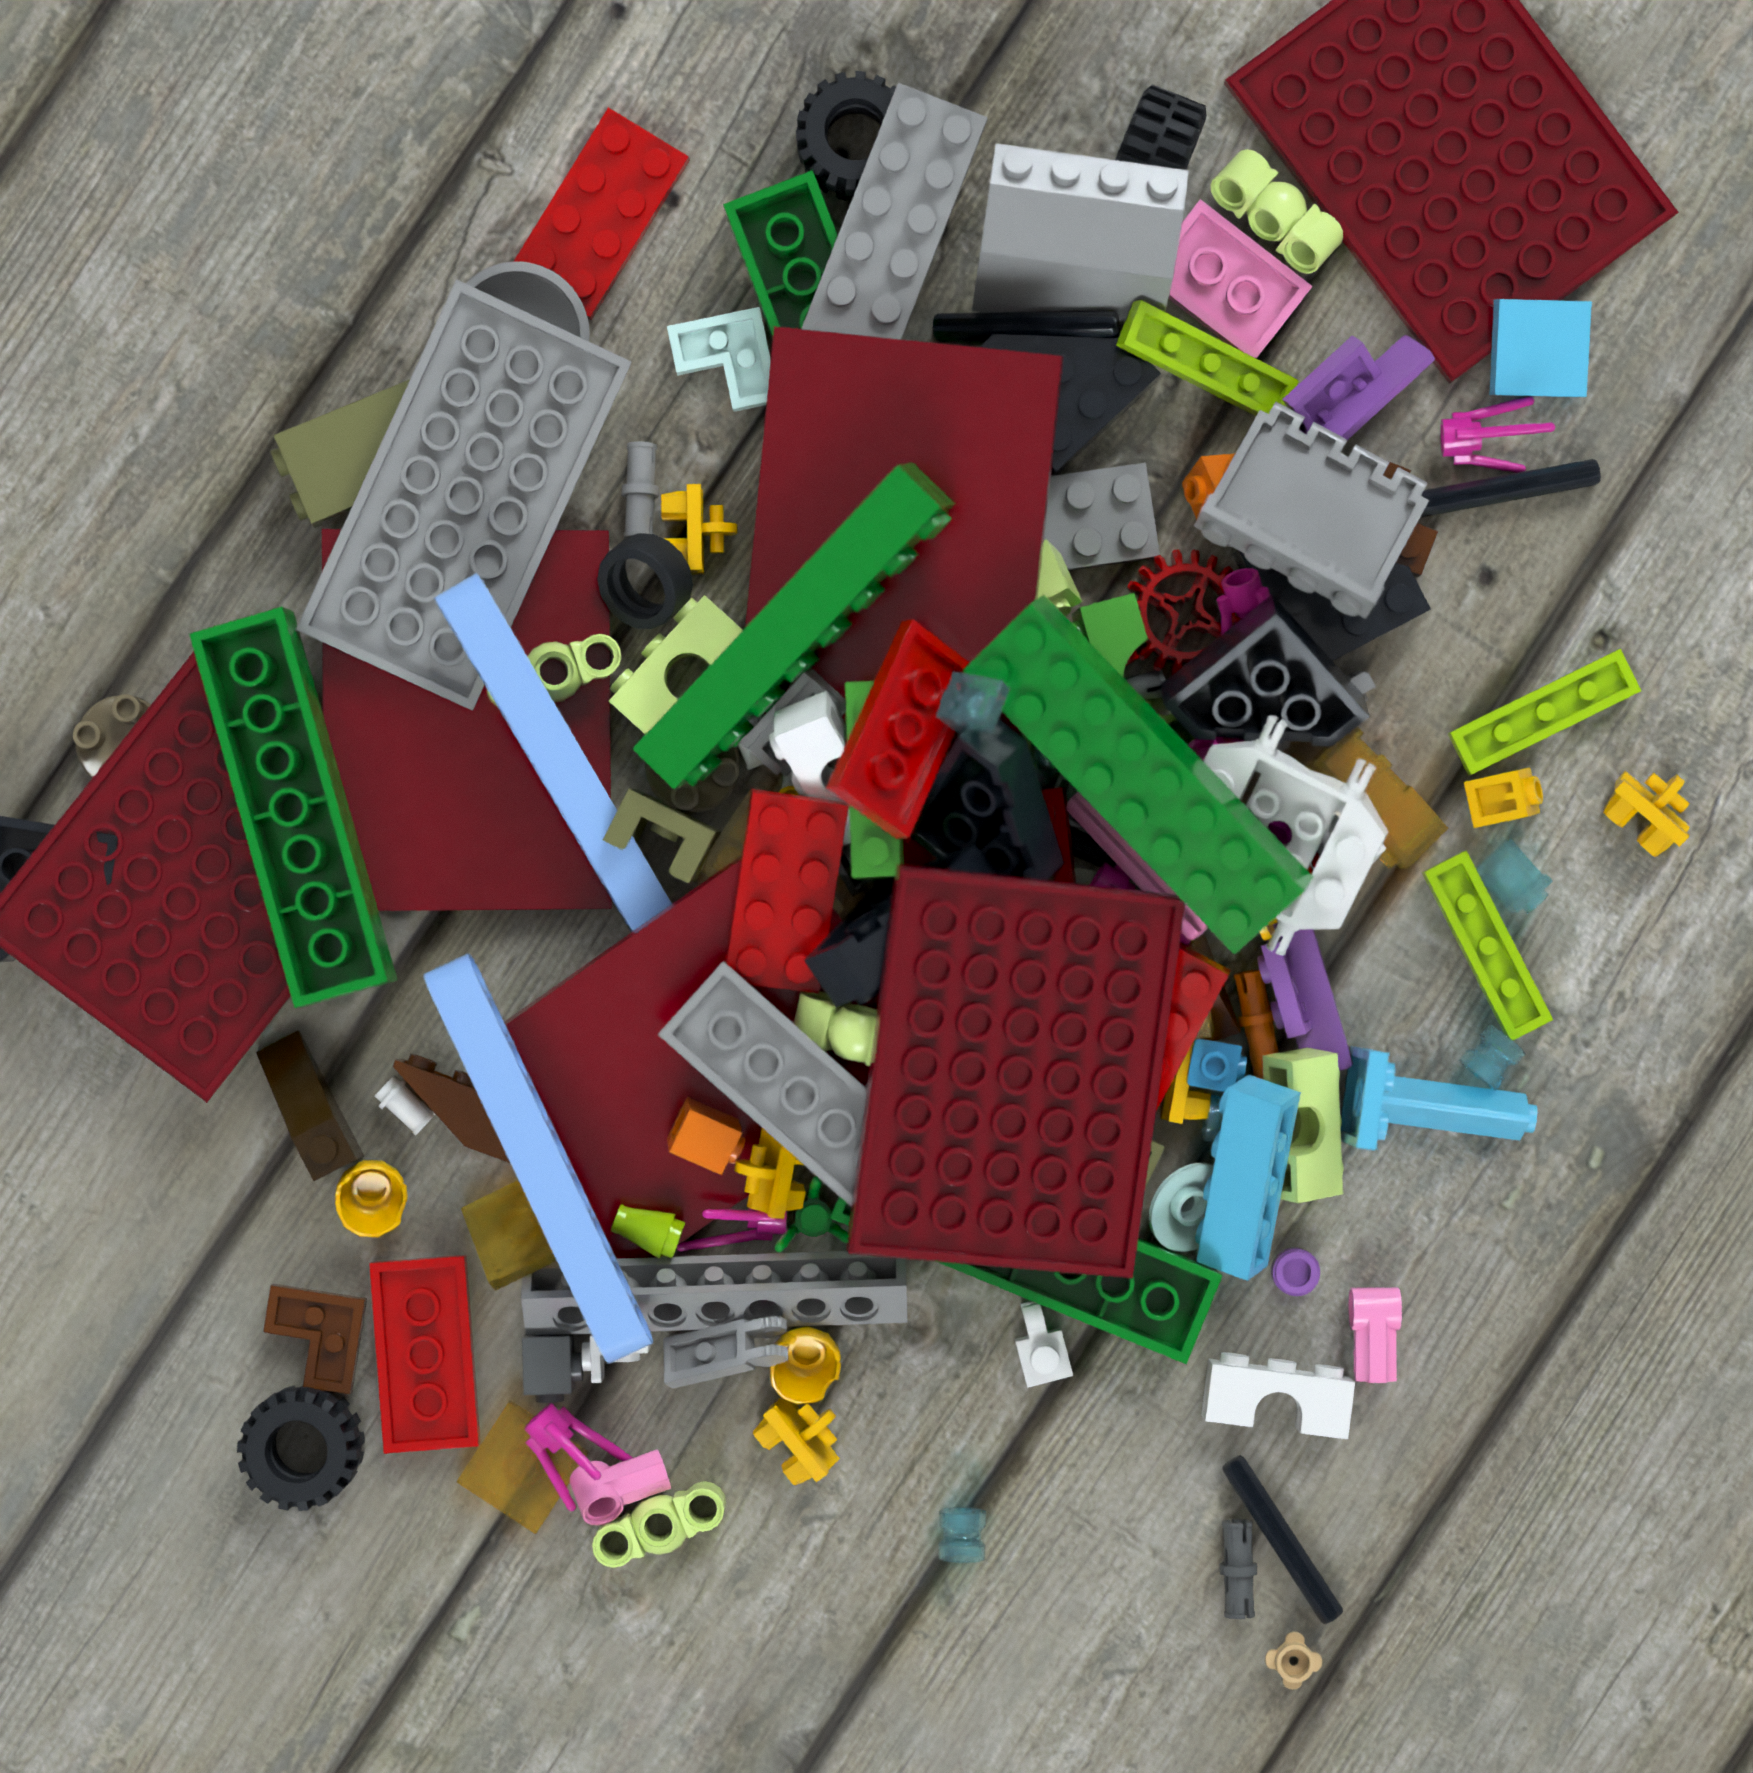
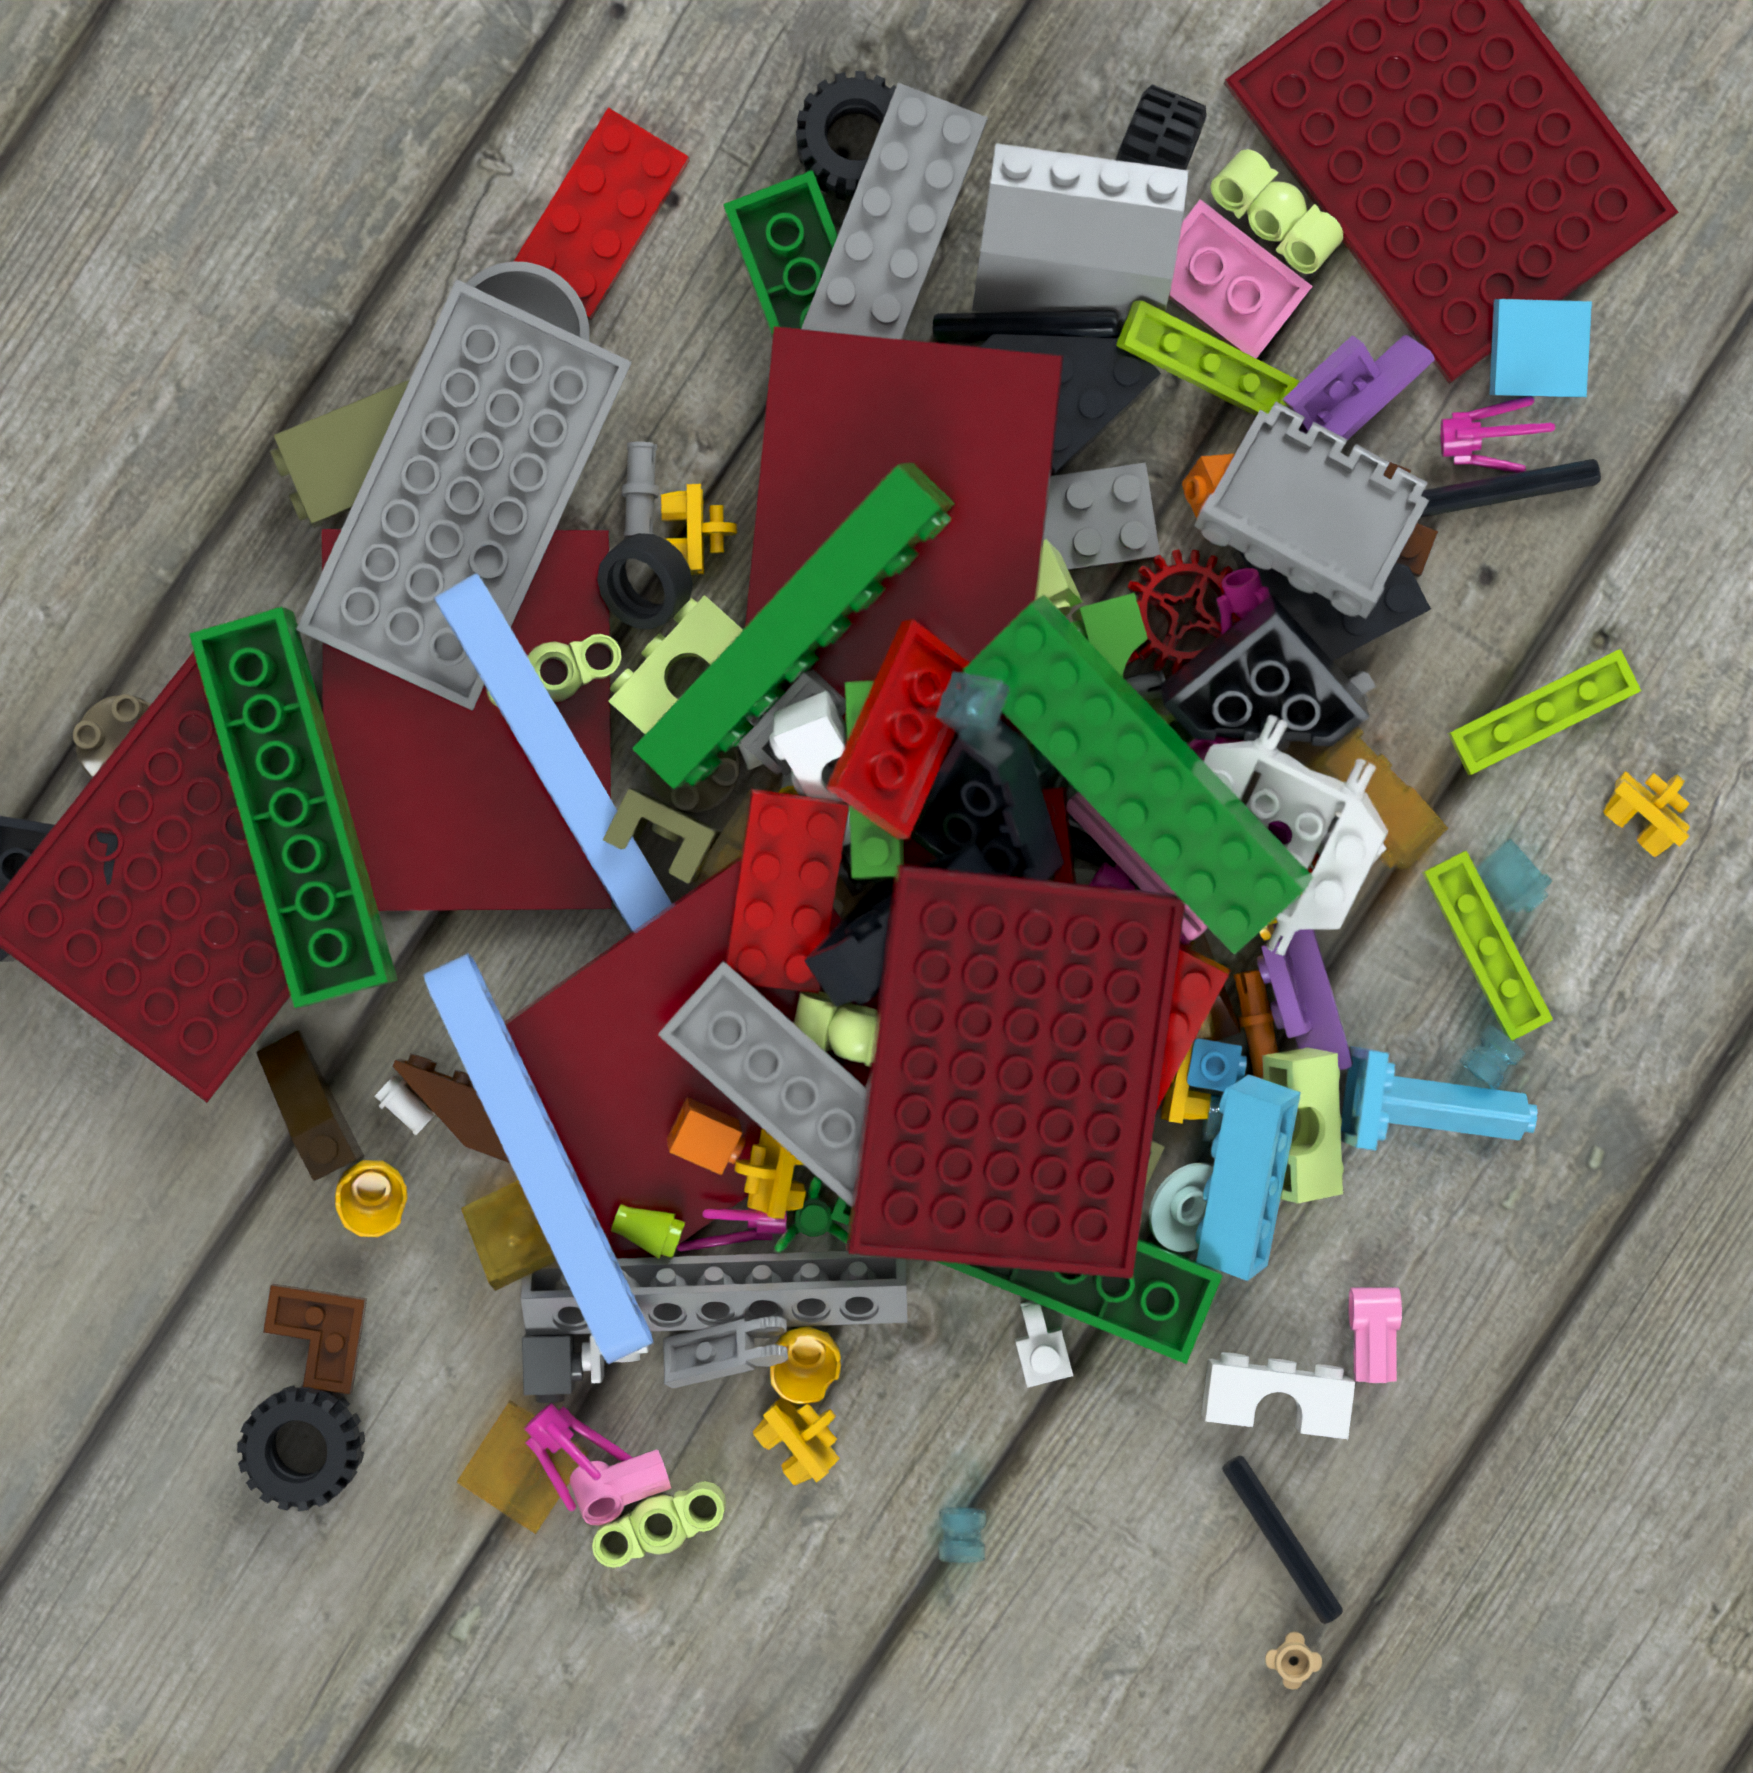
(424, 1354): red plate -> none
(730, 341): light aqua plate -> none
(1238, 1568): dark grey pin -> none
(1295, 1271): medium lavender tile -> none
(1503, 797): yellow bracket -> none

